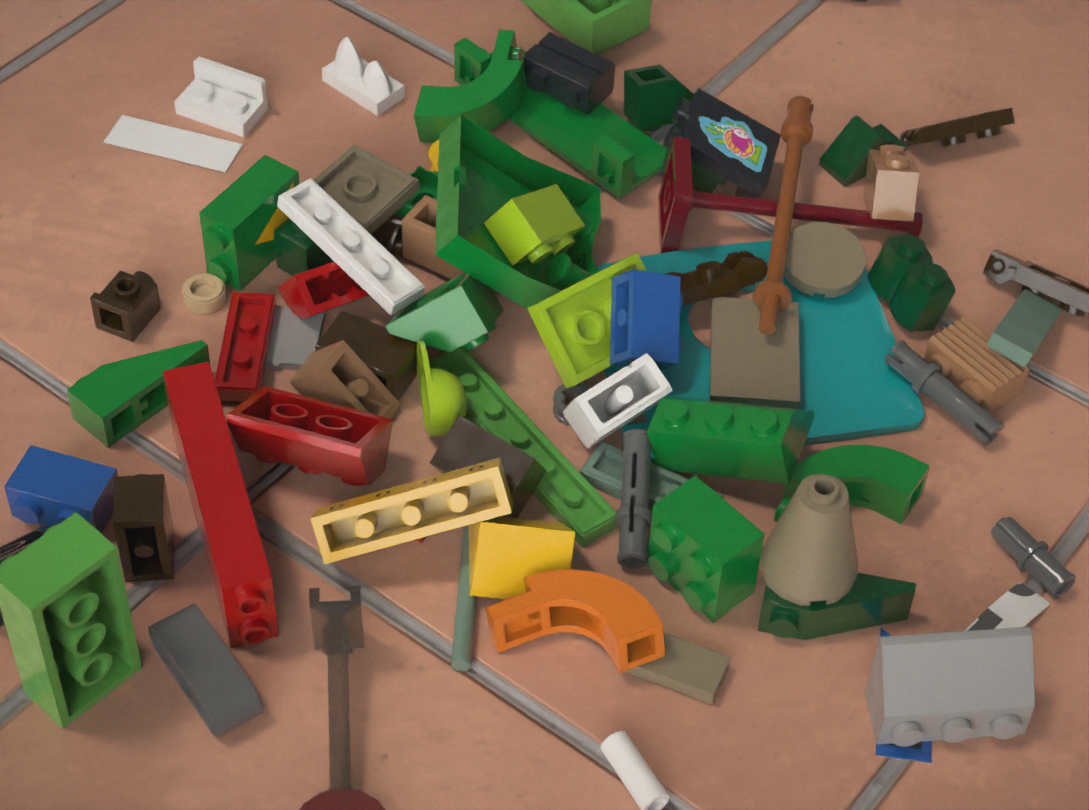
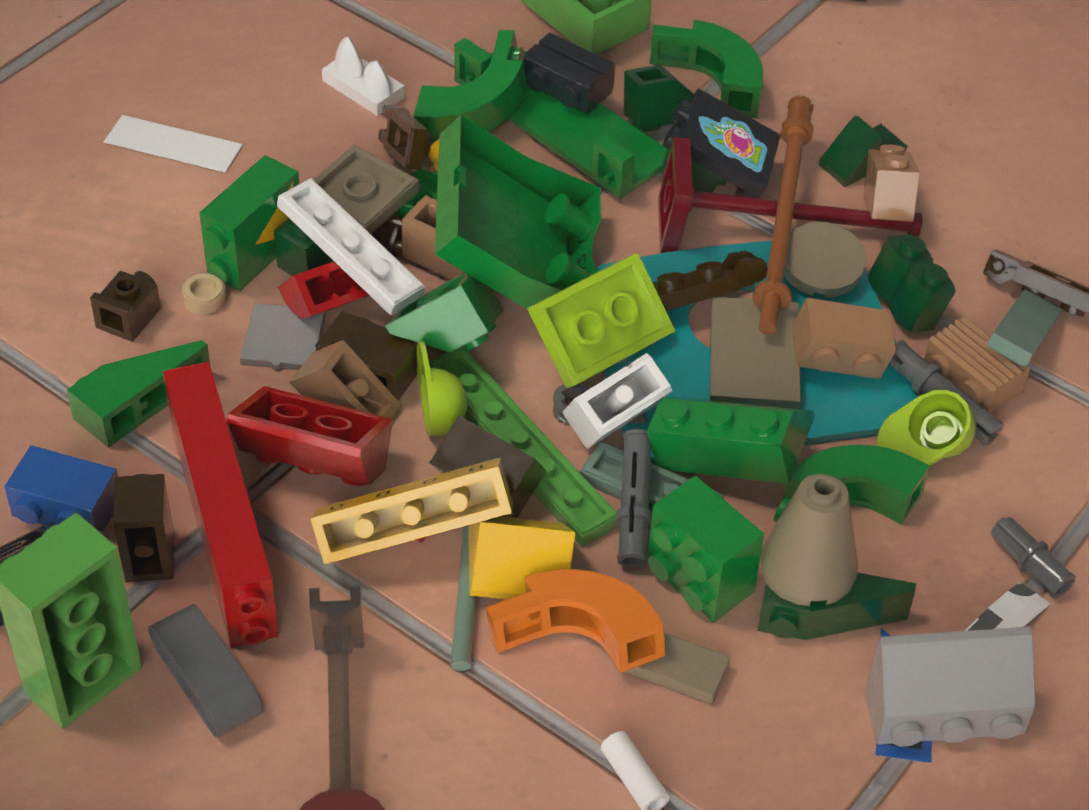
(223, 97): white bracket -> none
(245, 345): red tile -> none
(404, 137): none -> dark brown hinge
(535, 225): lime brick -> none
(645, 318): blue brick -> none
(718, 55): none -> green arch
(843, 338): none -> medium nougat brick
(930, 427): none -> lime cap
(954, 131): dark brown hinge -> none

